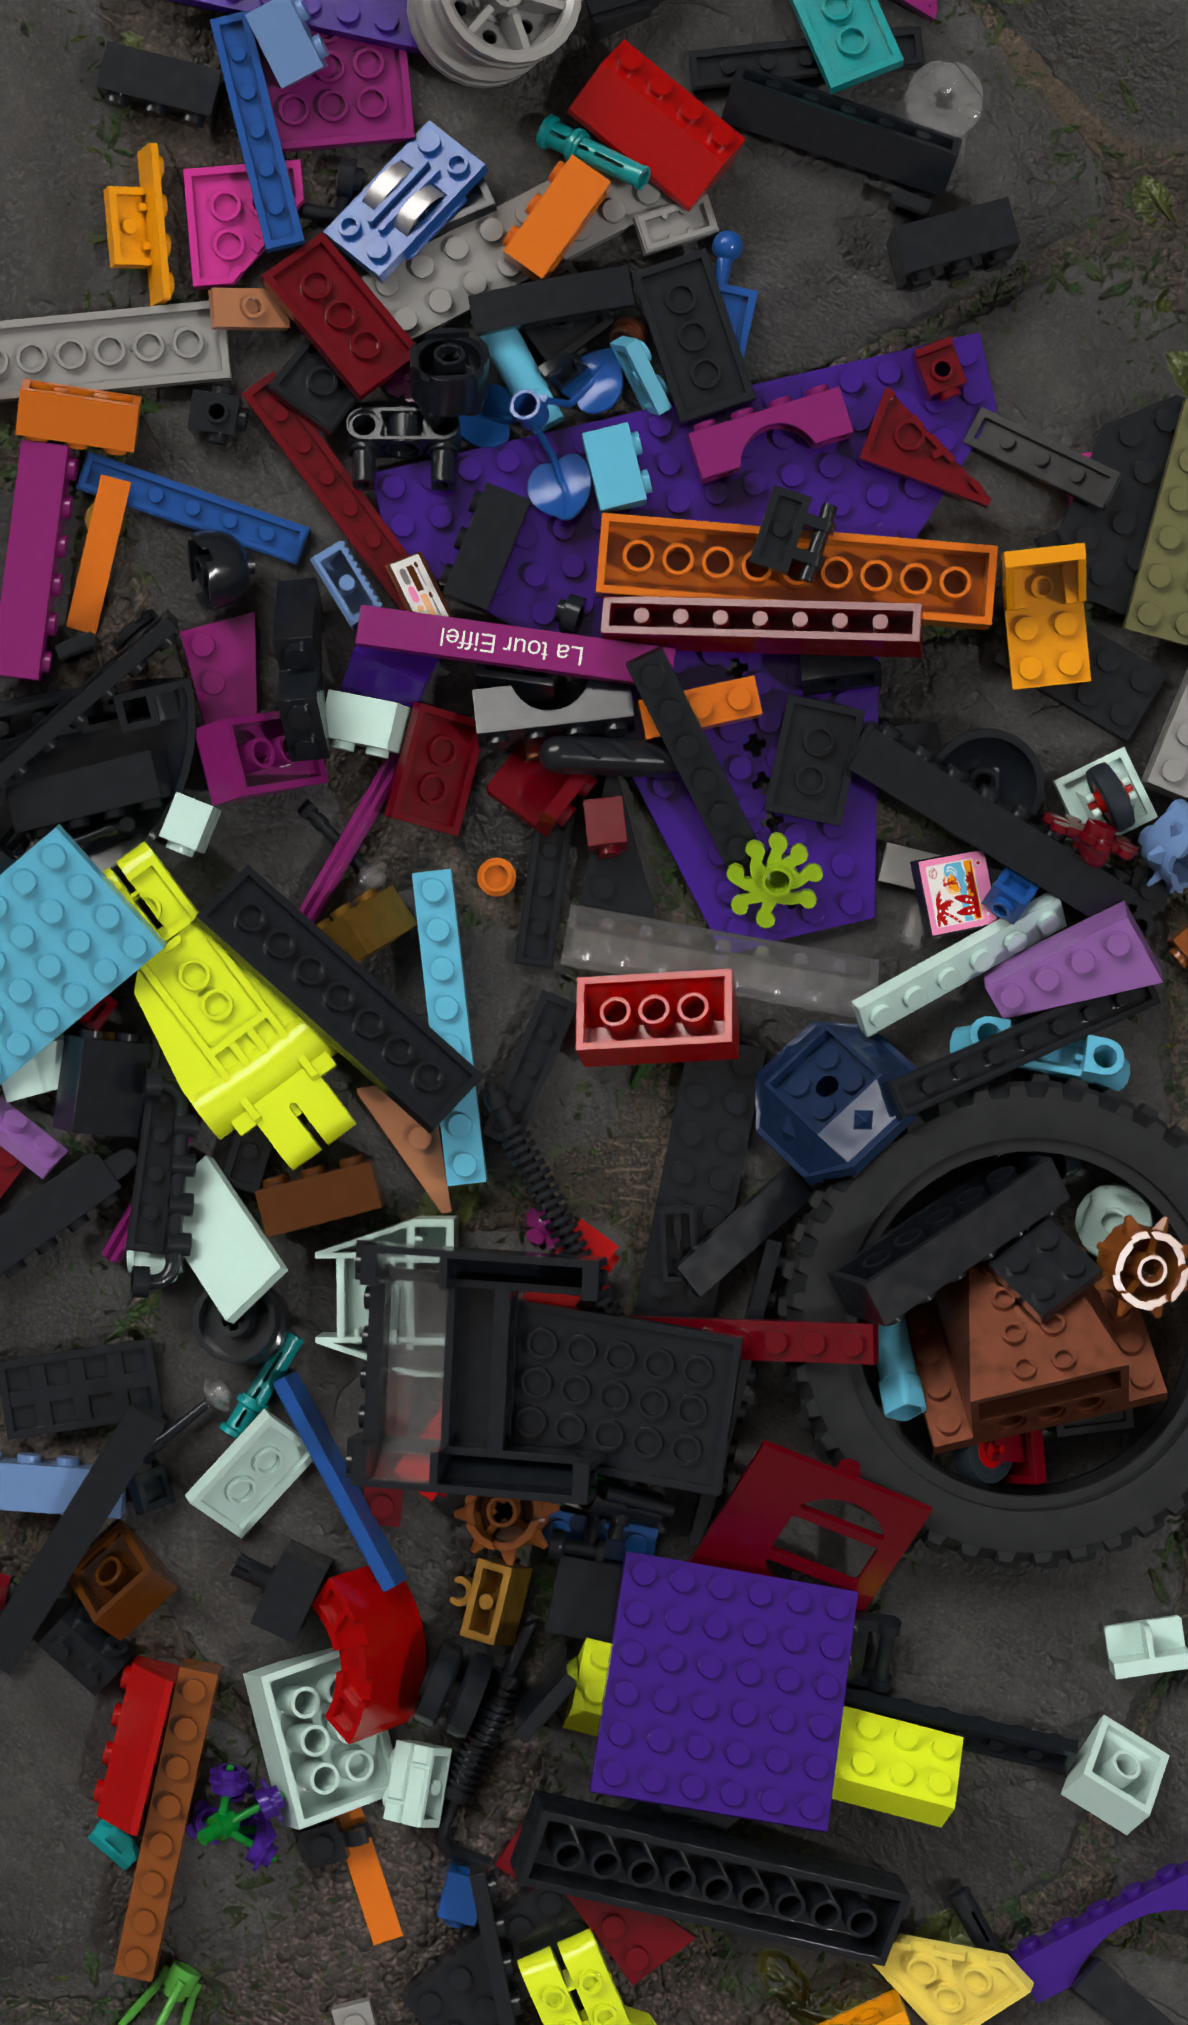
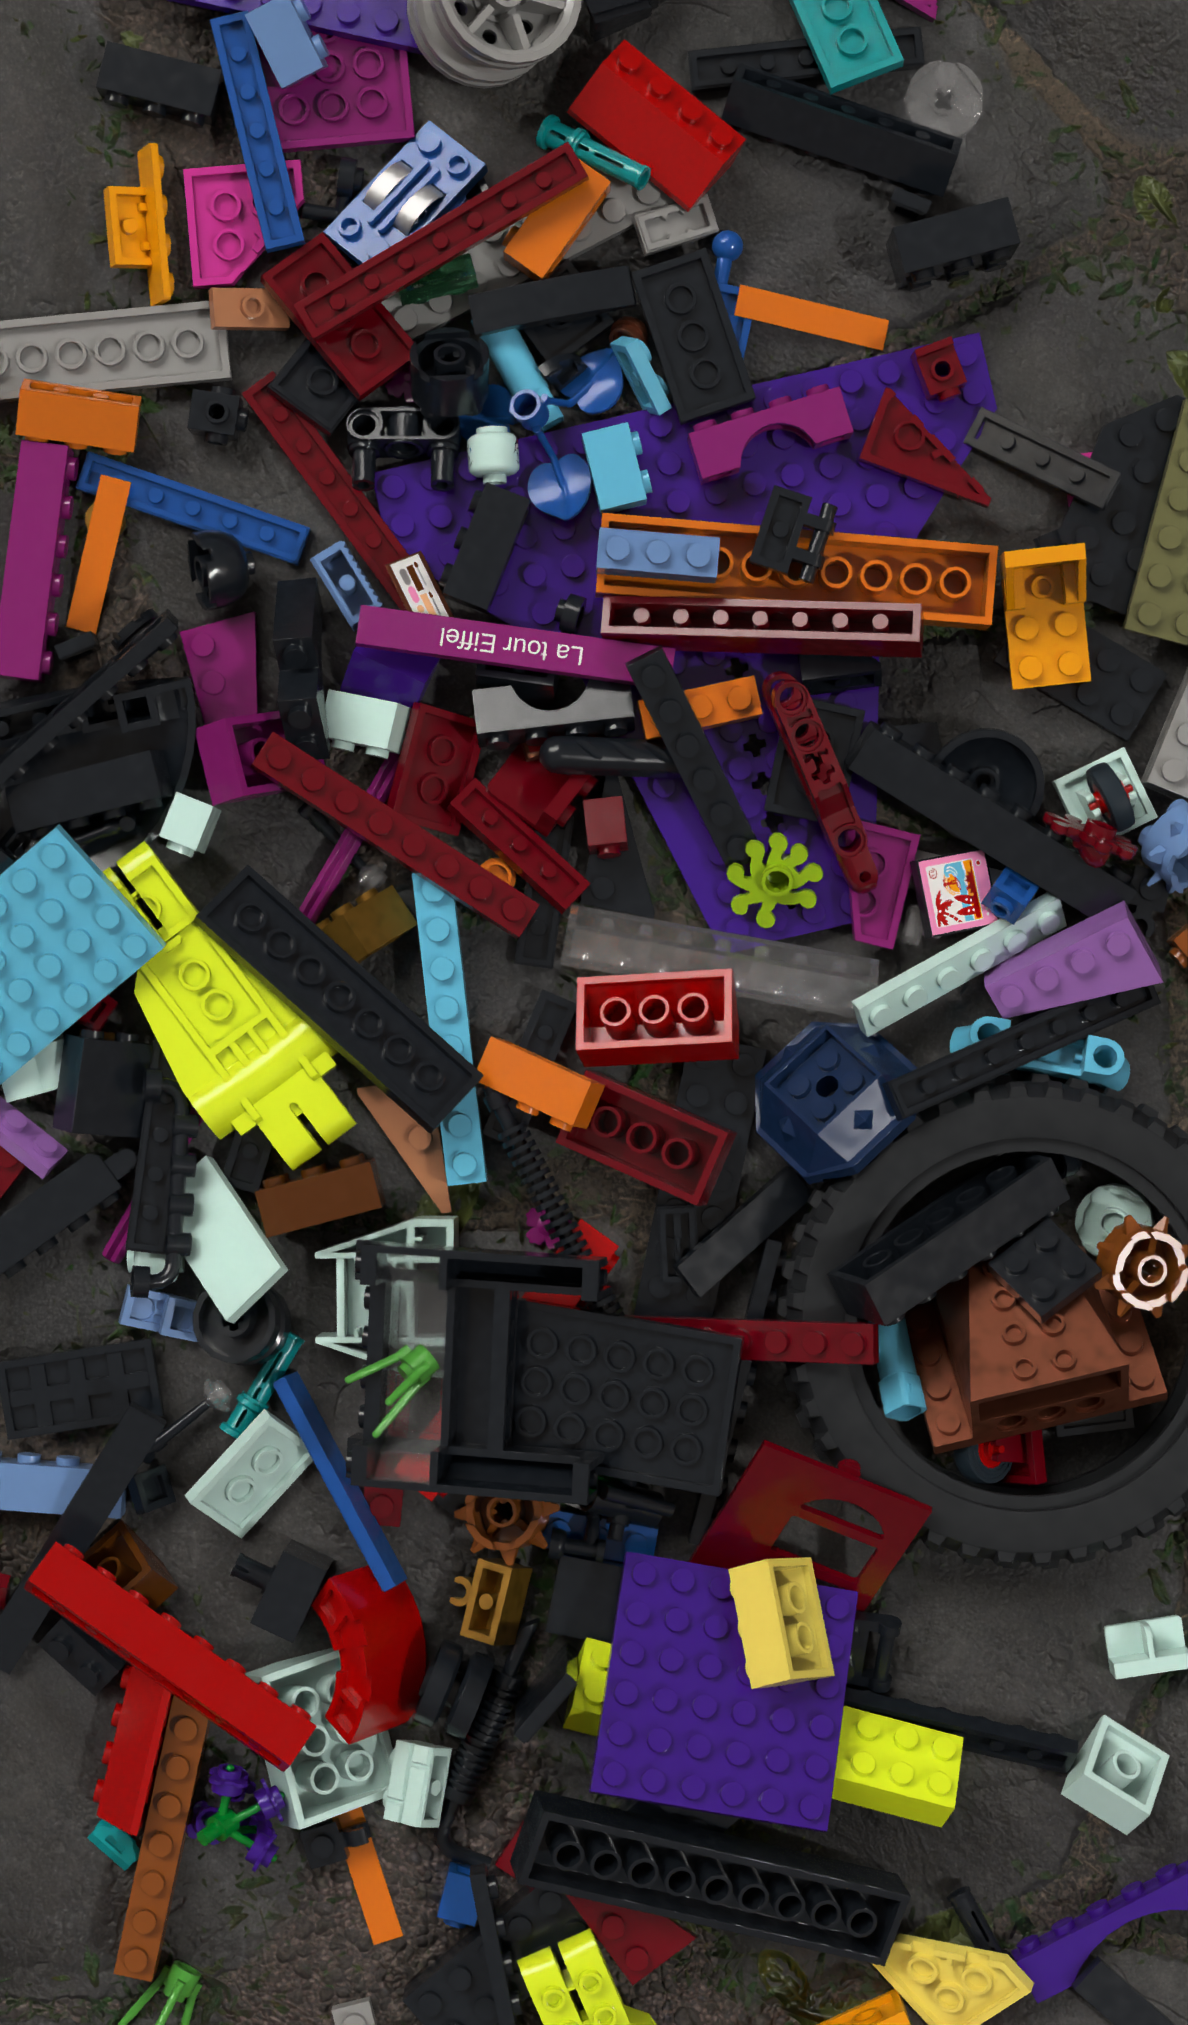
(160, 1313): none -> medium blue slope
(170, 1655): none -> red brick
(394, 835): none -> dark red plate
(416, 1371): none -> bright green plant
(441, 241): none -> dark red plate
(452, 278): none -> clear green plate
(493, 454): none -> light aqua head
(518, 846): none -> dark red plate
(539, 1084): none -> orange brick
(652, 1141): none -> dark red brick
(657, 555): none -> medium blue brick
(780, 1622): none -> light yellow slope
(811, 317): none -> orange sticker
(823, 785): none -> dark red piece
(879, 911): none -> magenta wing

